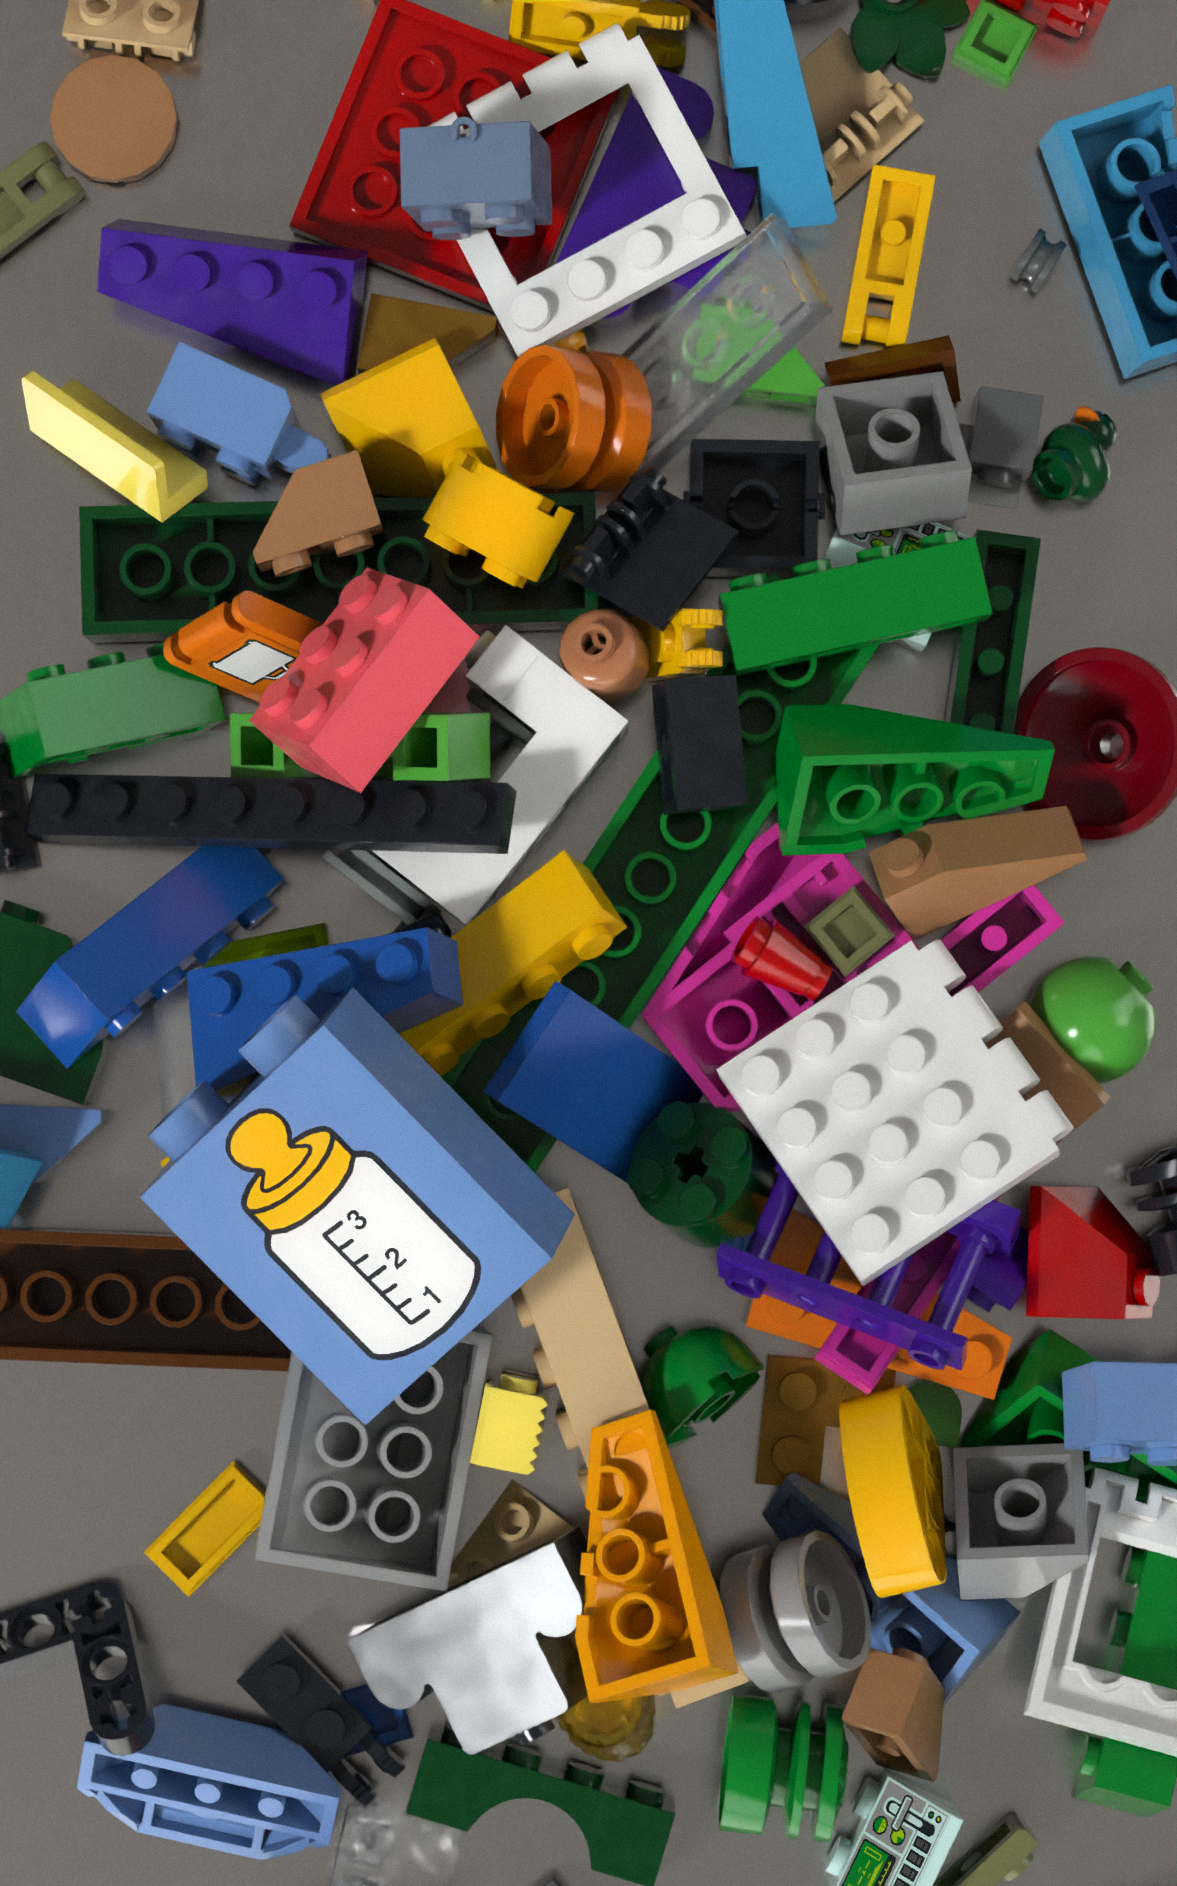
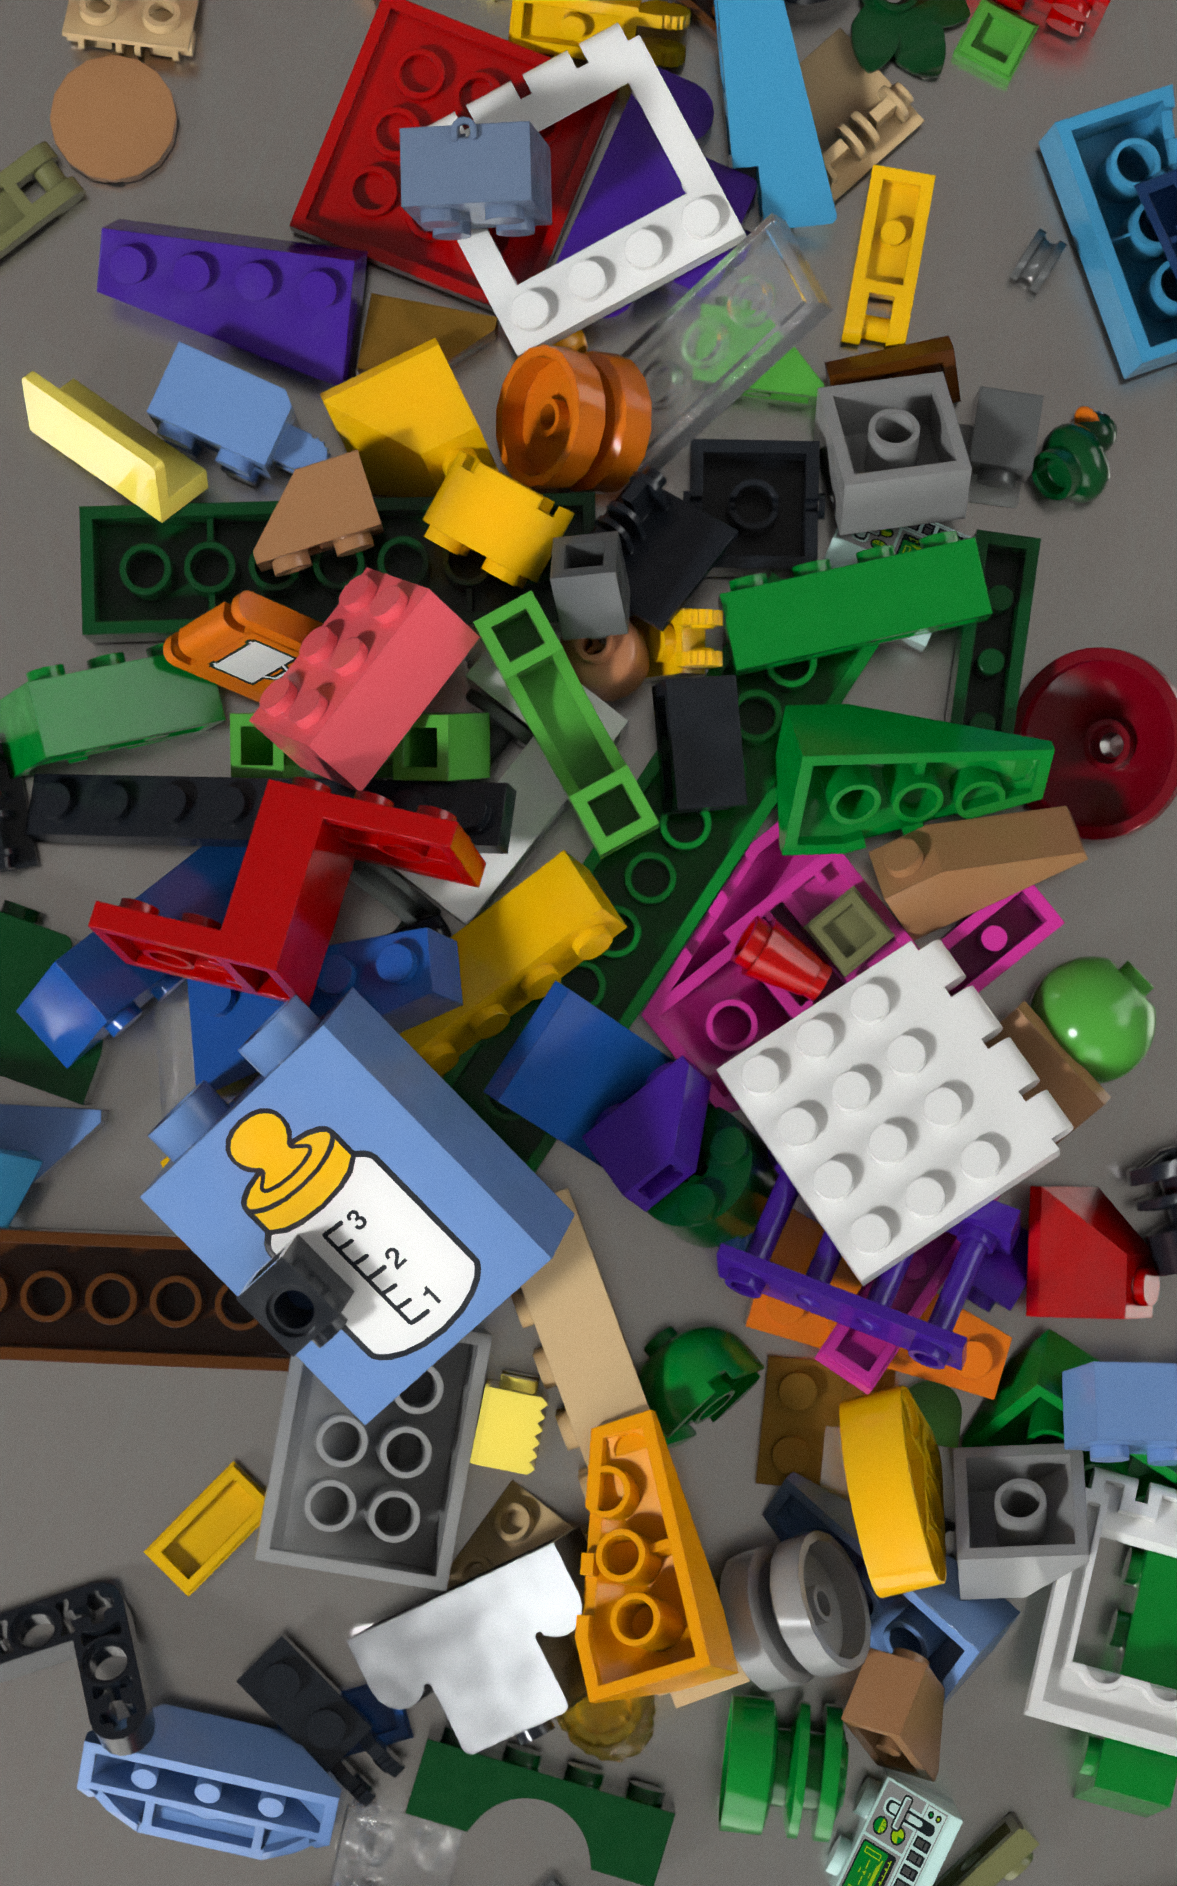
(290, 890): none -> red bracket
(301, 1270): none -> black brick
(566, 724): none -> bright green arch
(590, 585): none -> dark grey brick
(655, 1134): none -> dark purple slope

